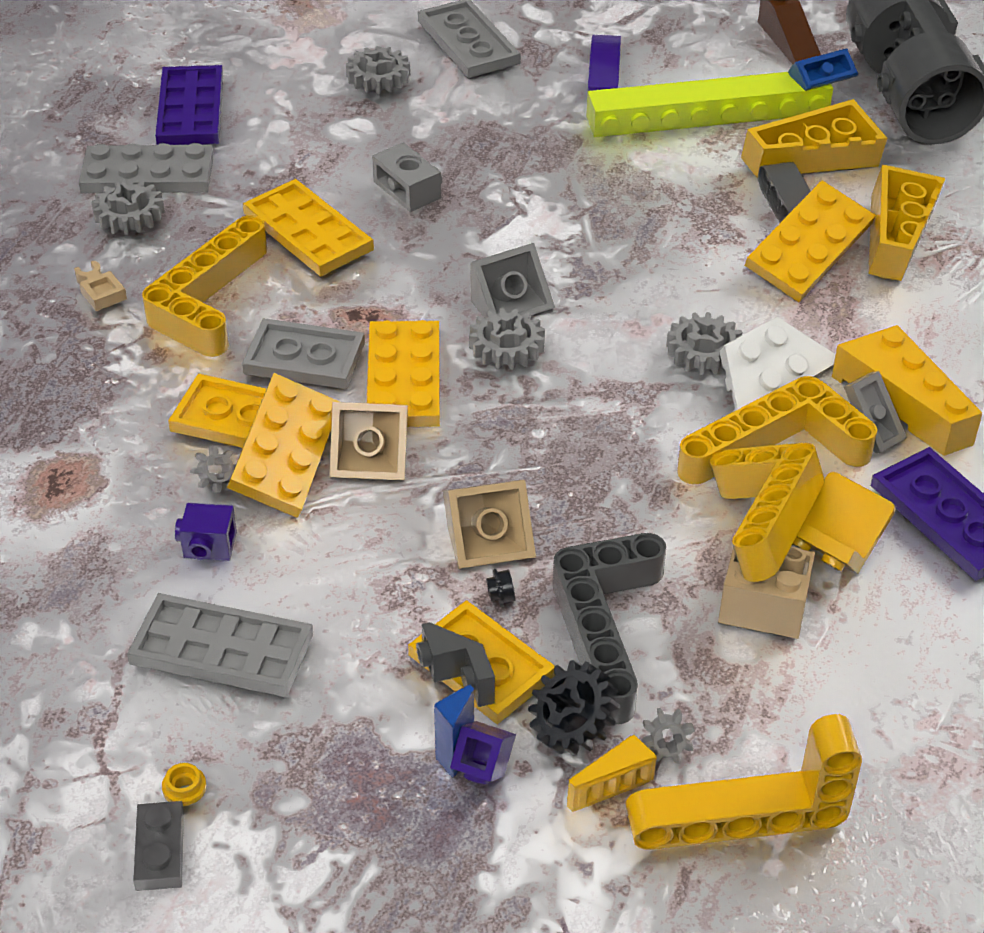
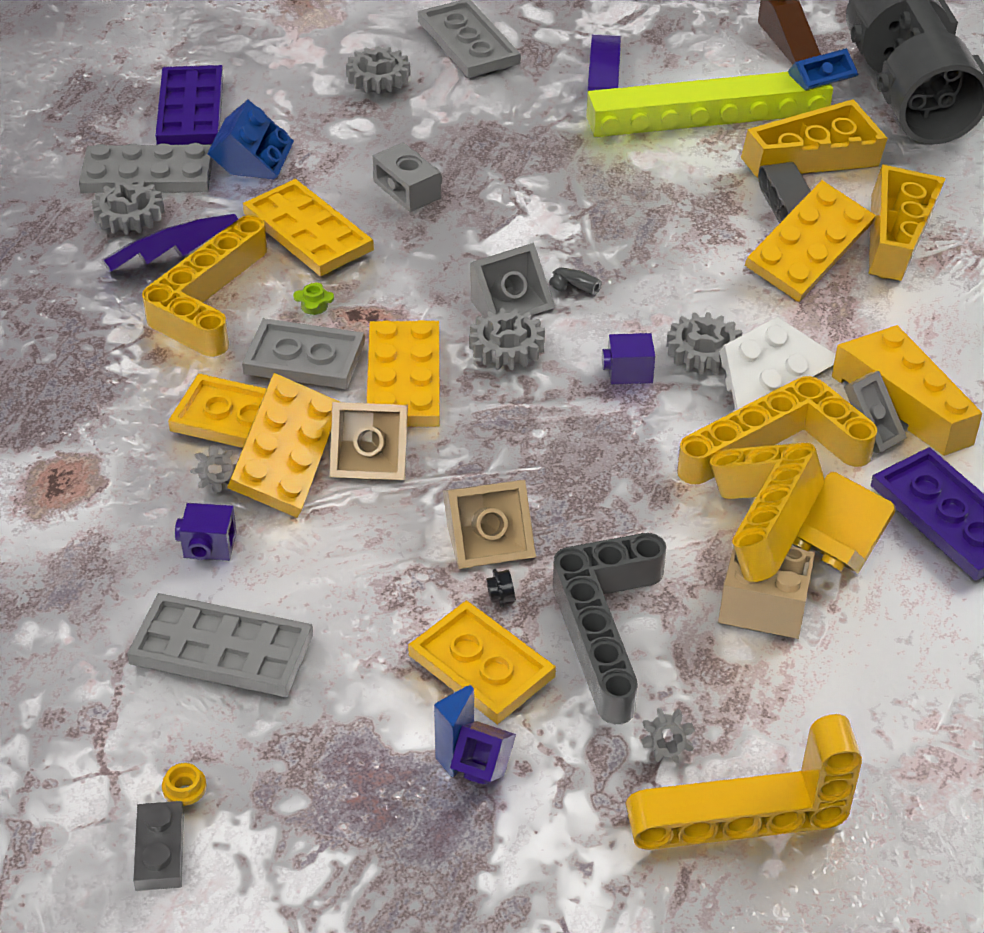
(99, 288): tan plate -> none
(182, 237): none -> dark purple slope
(251, 144): none -> blue slope
(313, 298): none -> lime plate
(454, 656): dark grey slope -> none
(573, 707): black gear -> none
(577, 278): none -> dark grey arm
(615, 772): yellow slope -> none
(629, 358): none -> dark purple brick

